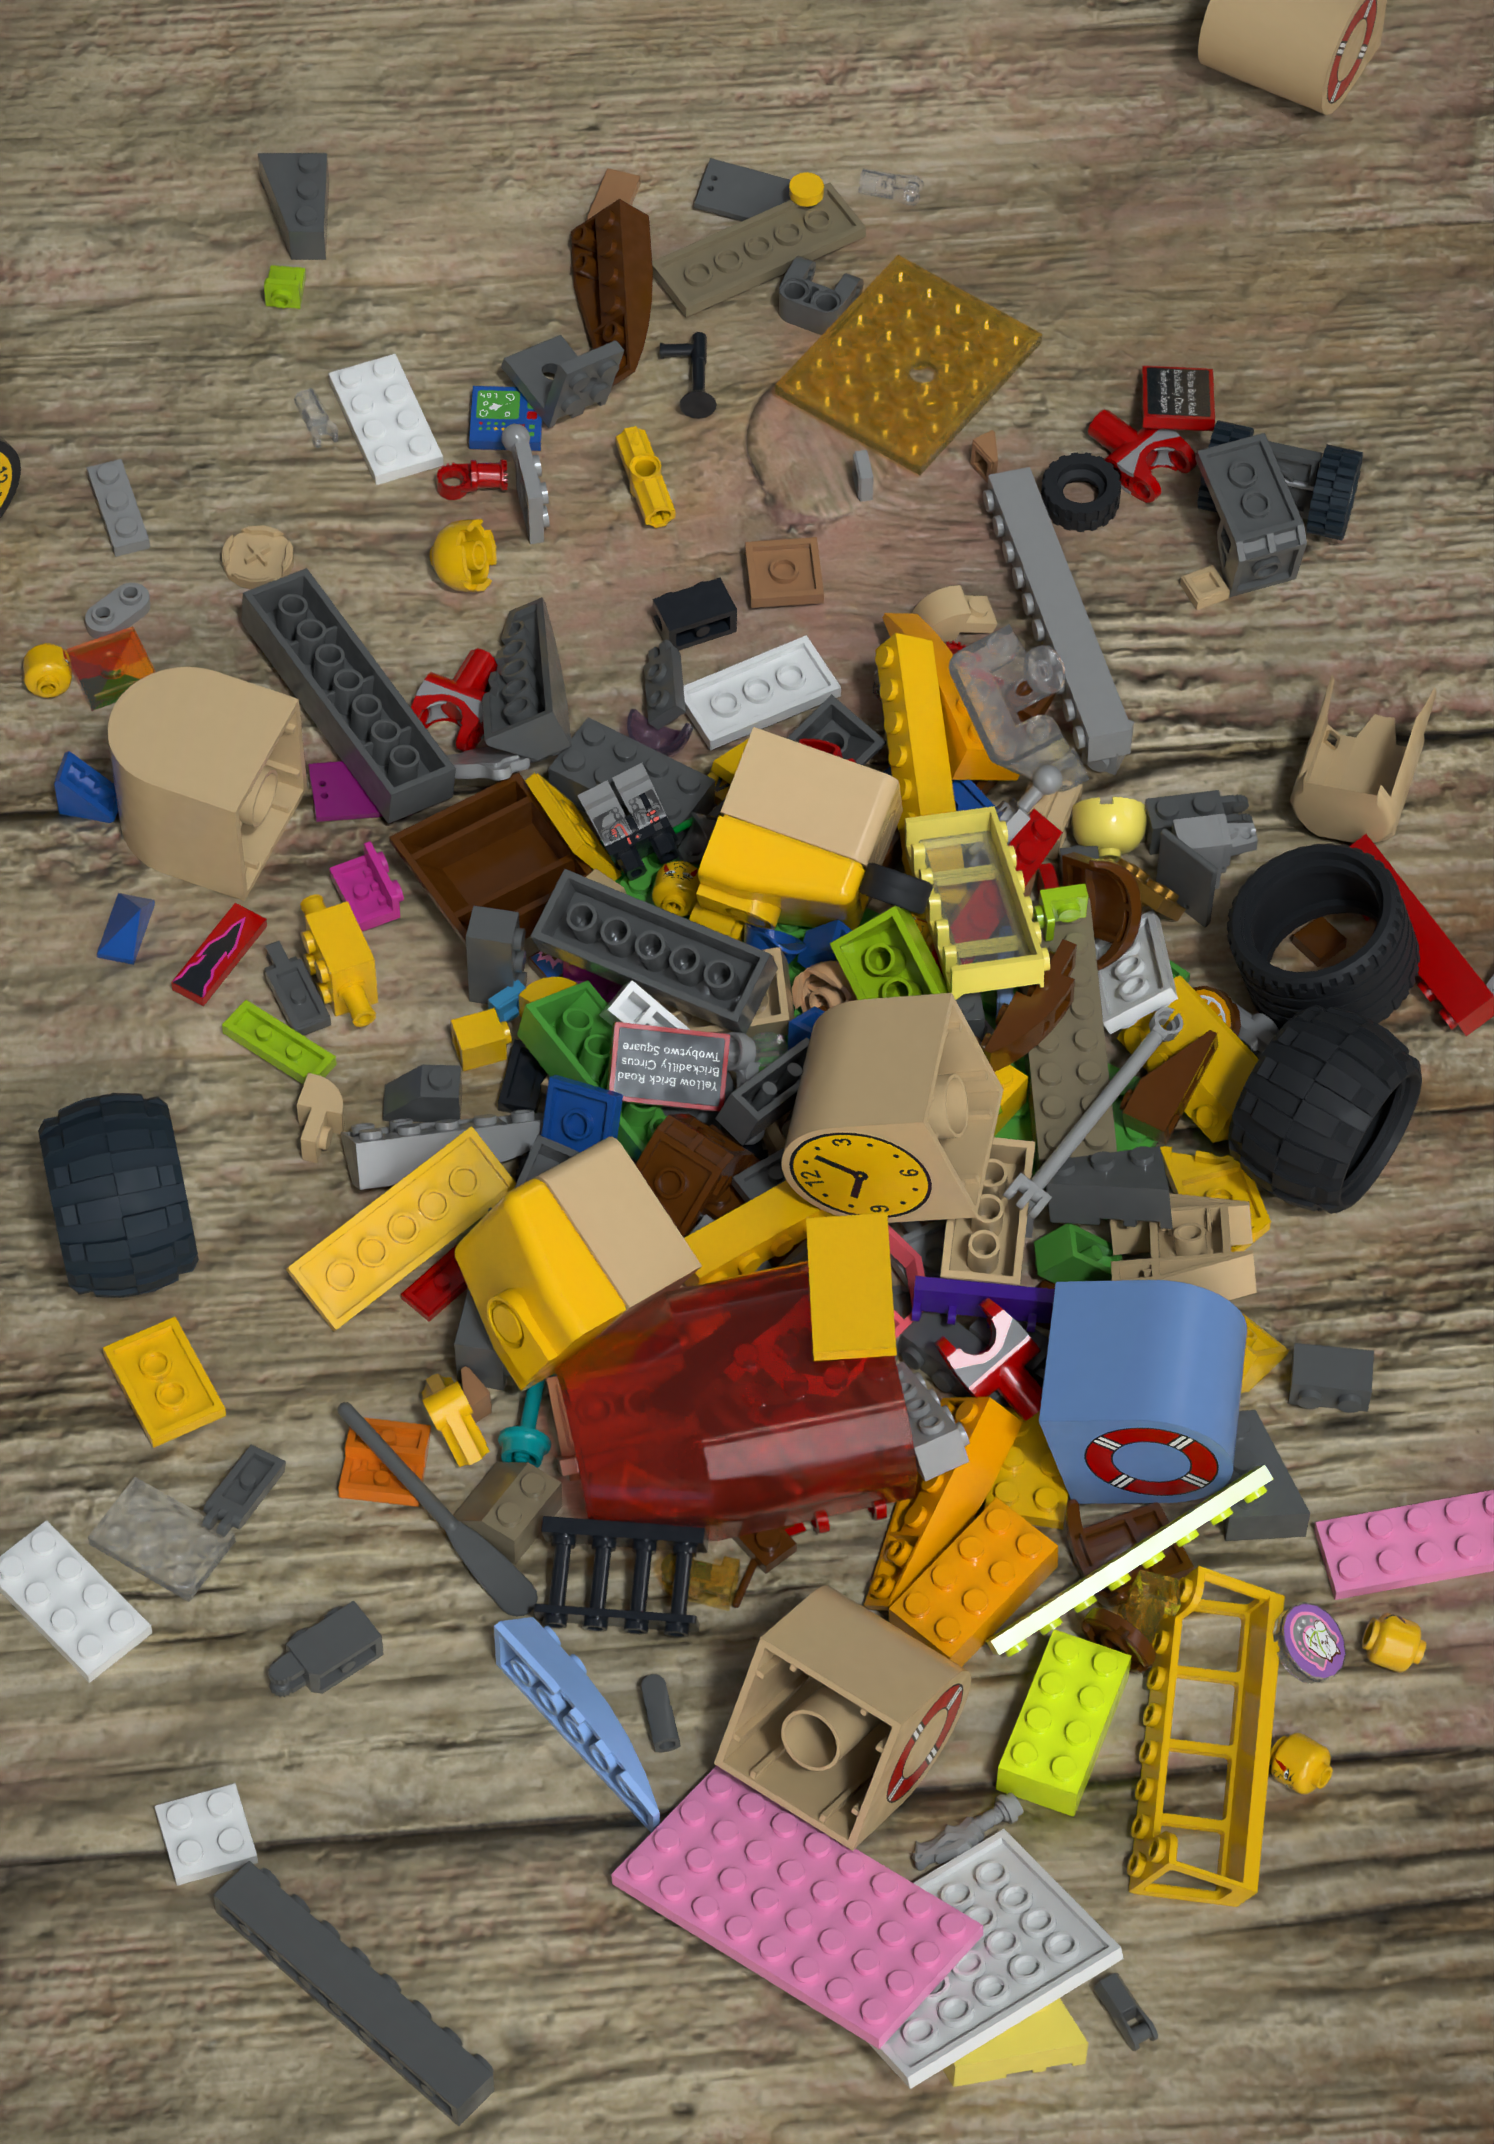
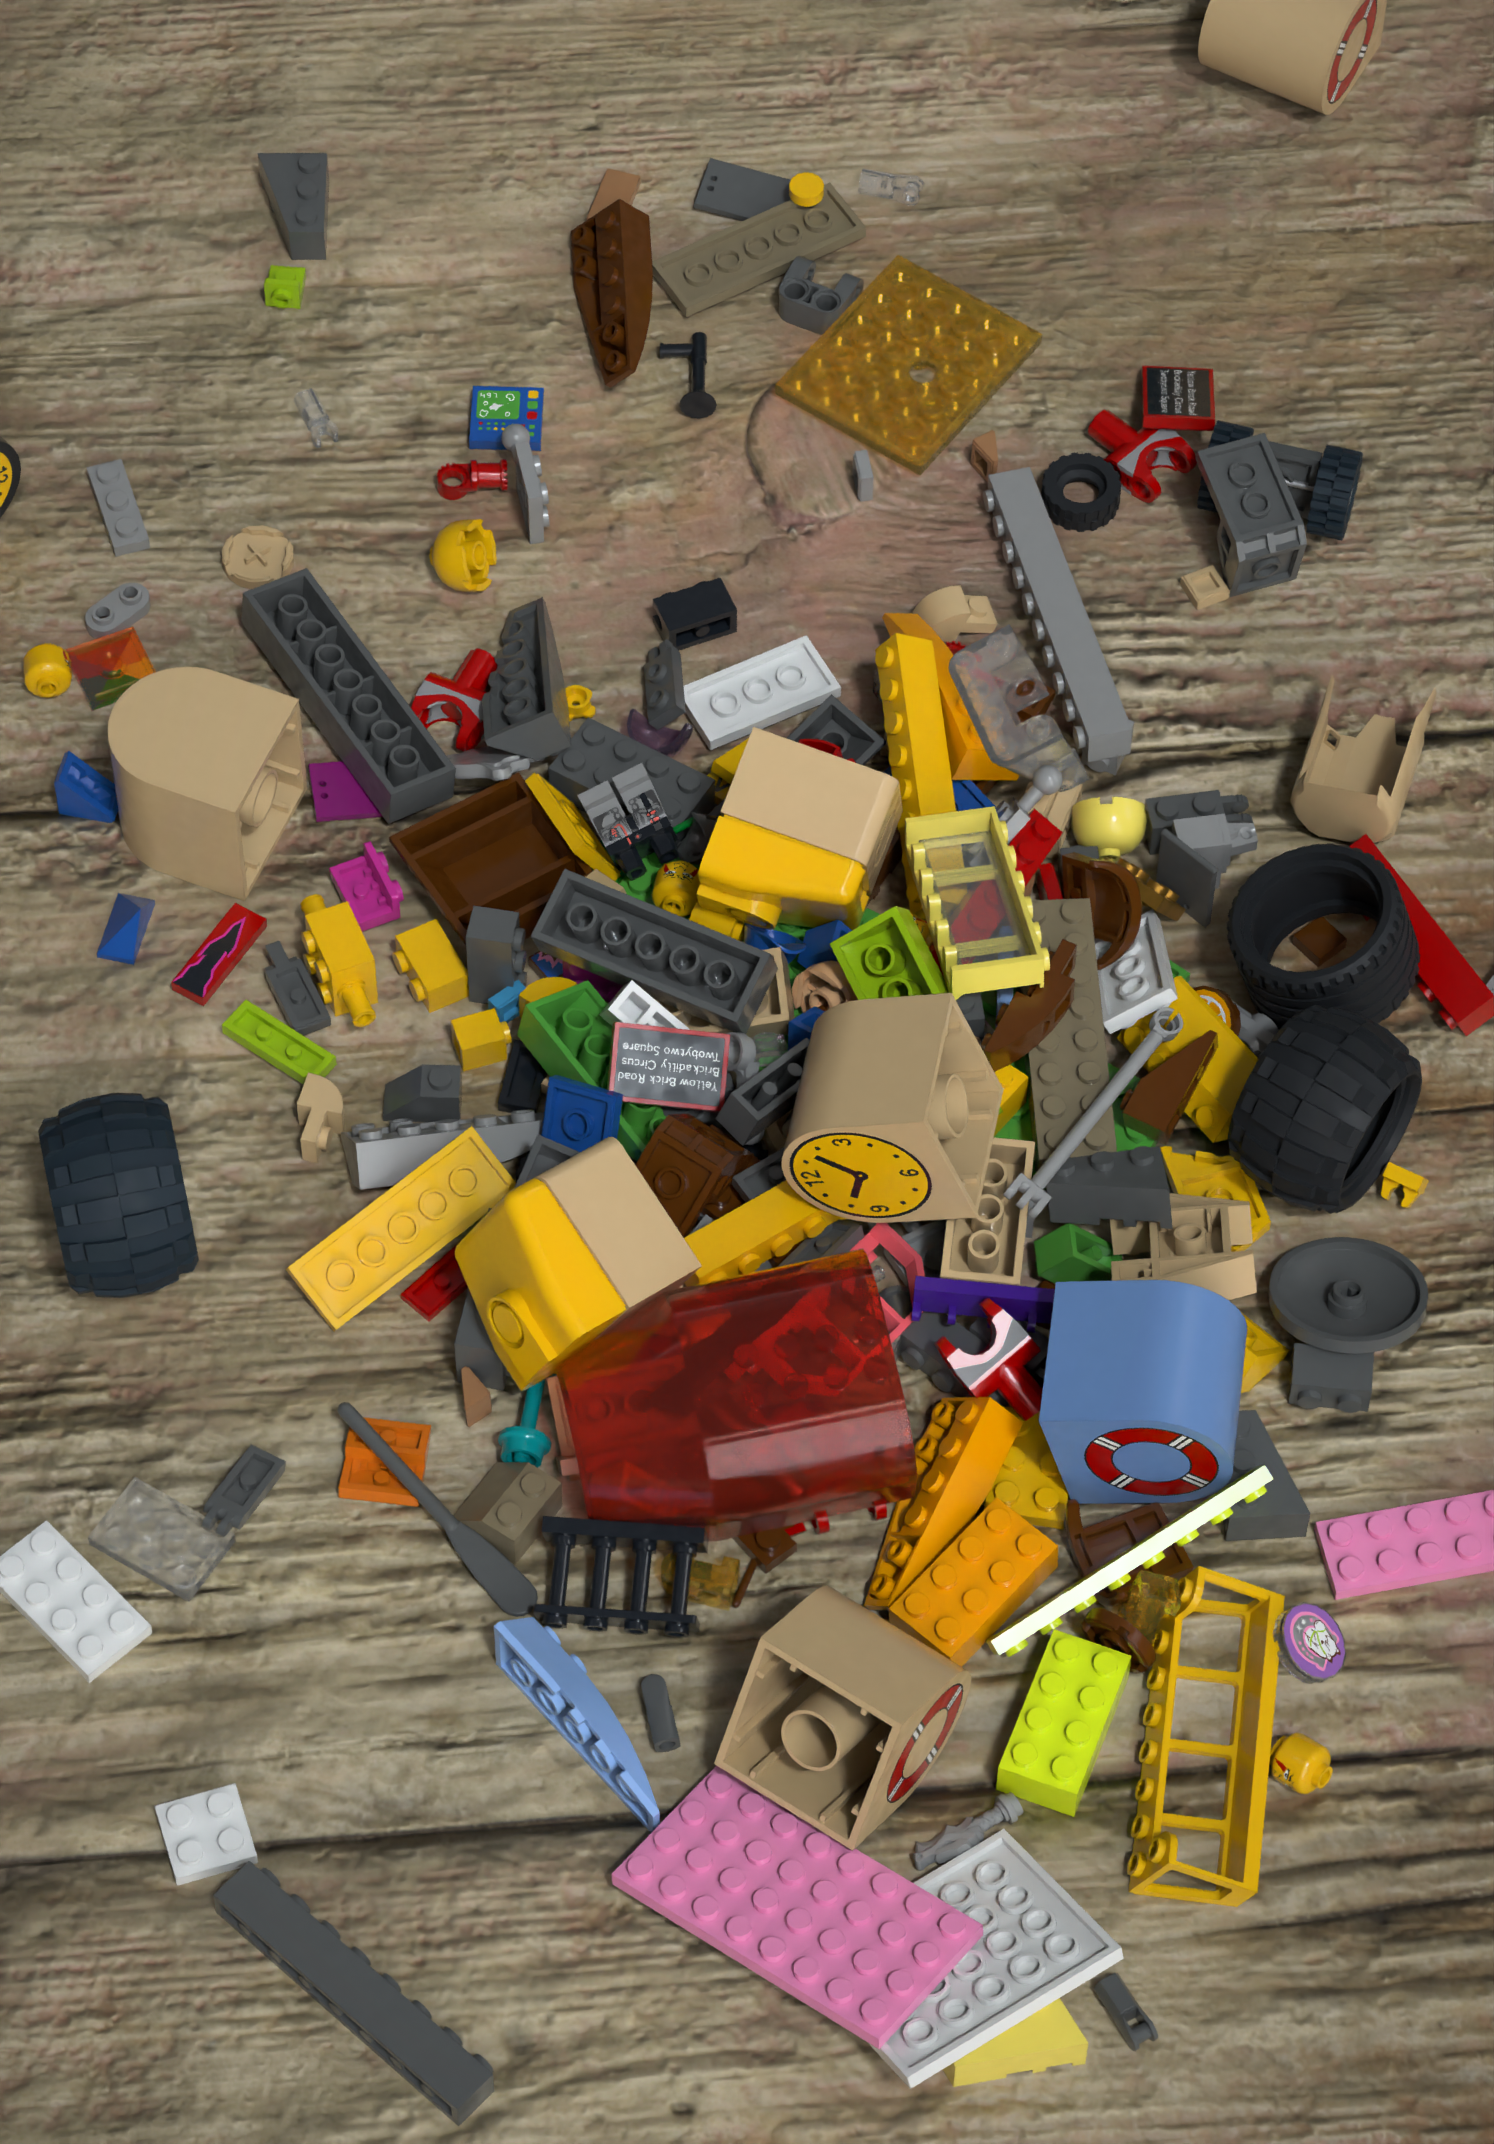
(164, 1382): yellow plate -> none
(327, 1652): dark grey hinge -> none
(385, 419): white plate -> none
(431, 965): none -> yellow brick
(453, 1416): yellow piece -> none
(576, 382): dark grey bracket -> none
(579, 695): none -> yellow plate
(645, 477): yellow piece -> none
(784, 572): medium nougat plate -> none
(850, 1287): yellow tile -> none
(895, 888): black tyre -> none
(936, 1437): light grey brick -> none
(1044, 670): clear piece -> none
(1060, 904): lime bracket -> none
(1348, 1295): none -> dark grey dish
(1393, 1642): yellow head -> none
(1412, 1184): none -> yellow tile

